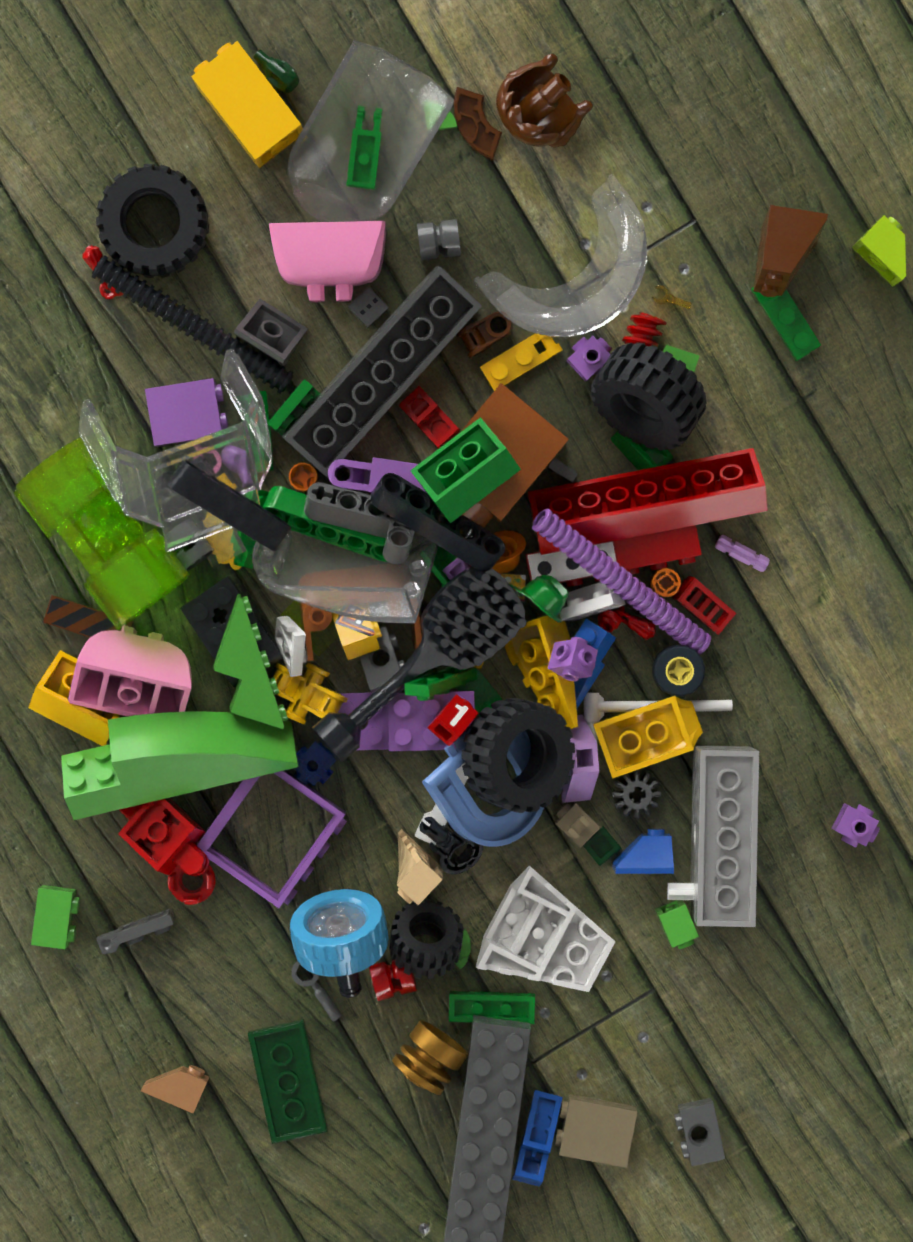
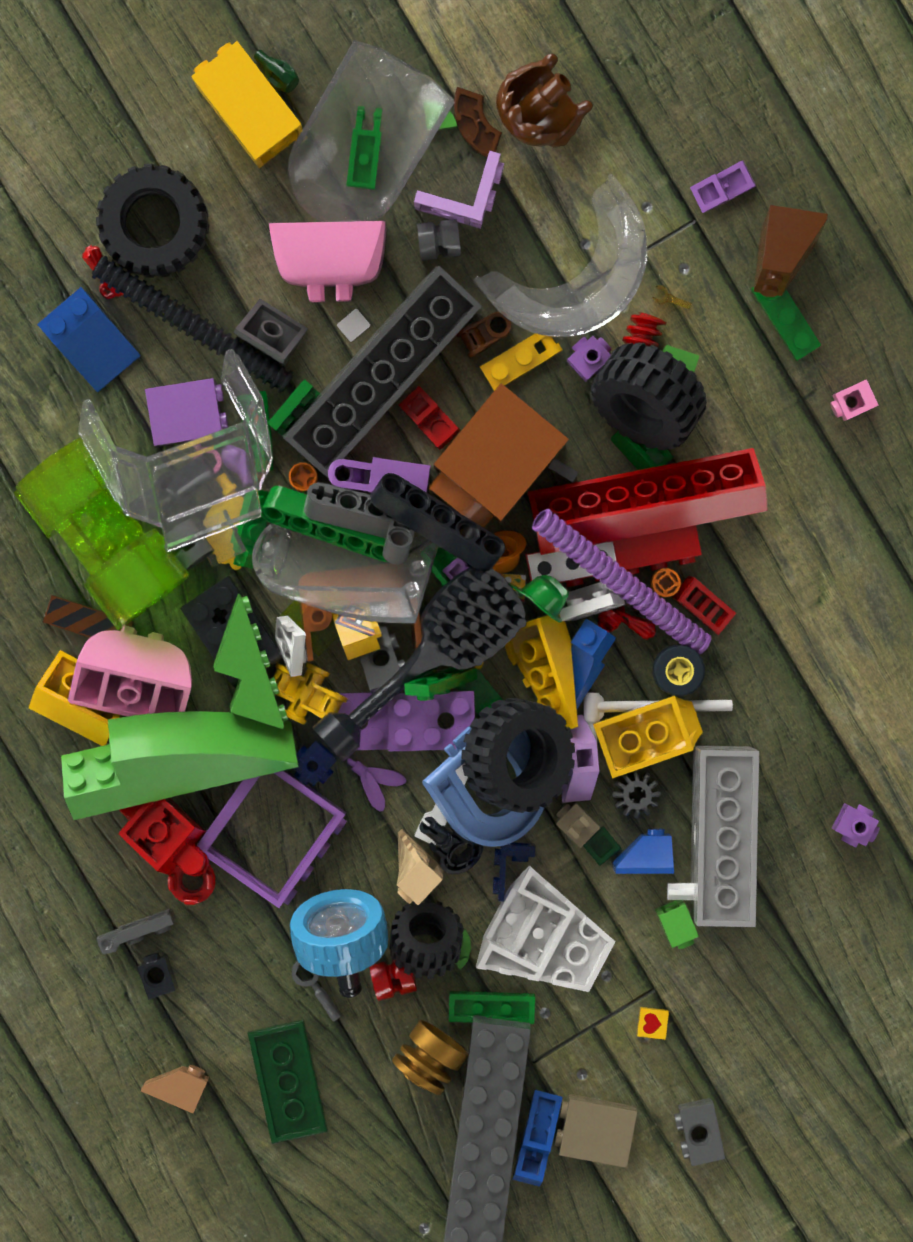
(54, 917): bright green brick -> none
(89, 339): none -> blue slope
(157, 988): none -> black brick
(228, 505): black beam -> none
(353, 325): none -> white sticker
(368, 307): dark grey tile -> none
(371, 777): none -> medium lavender piece
(453, 720): red brick -> none
(464, 213): none -> lavender bracket
(465, 469): green slope -> none
(520, 853): none -> clear blue bracket
(573, 659): medium lavender brick -> none
(652, 1023): none -> yellow tile
(723, 186): none -> medium lavender slope
(742, 553): lavender axle -> none
(863, 396): none -> bright pink brick
(884, 249): lime slope -> none

